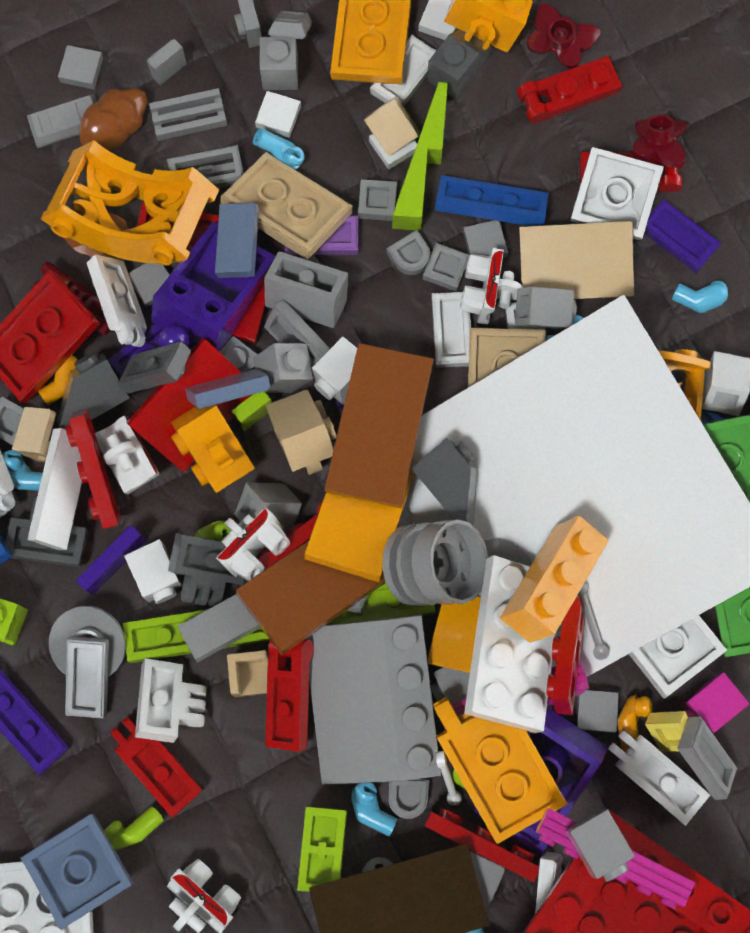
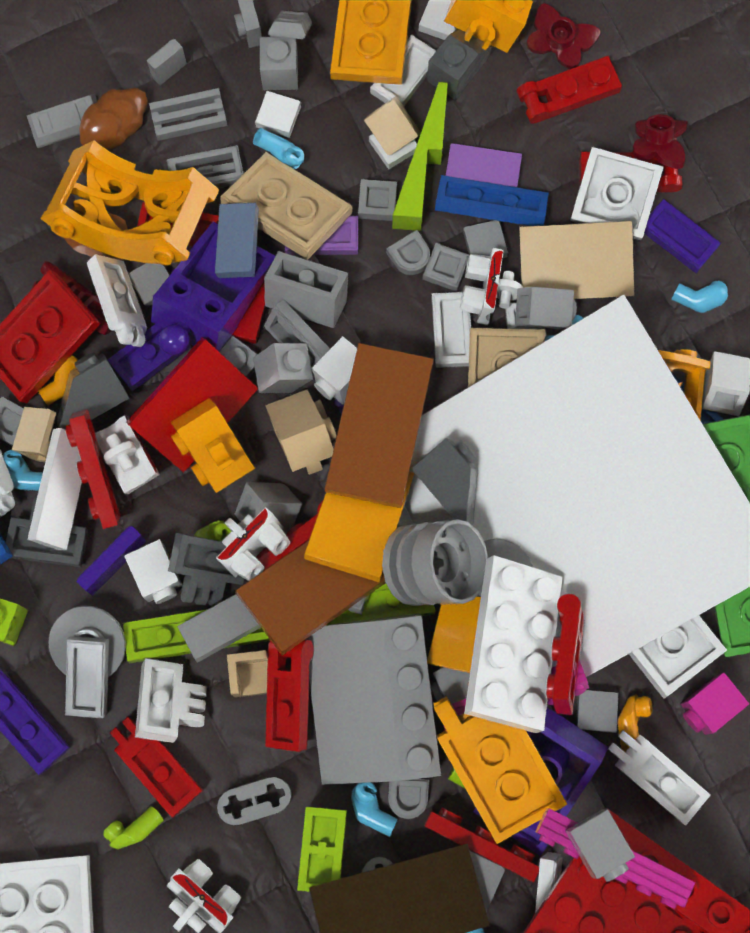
(77, 871): sand blue plate -> none
(80, 67): light grey tile -> none
(155, 367): dark grey plate -> none
(227, 388): sand blue tile -> none
(251, 410): lime tile -> none
(251, 791): none -> light grey beam
(453, 797): white hinge -> none
(484, 165): none -> medium lavender tile
(554, 579): light orange brick -> none
(600, 651): light grey hinge -> none
(666, 729): light yellow plate -> none
(707, 758): light grey tile -> none

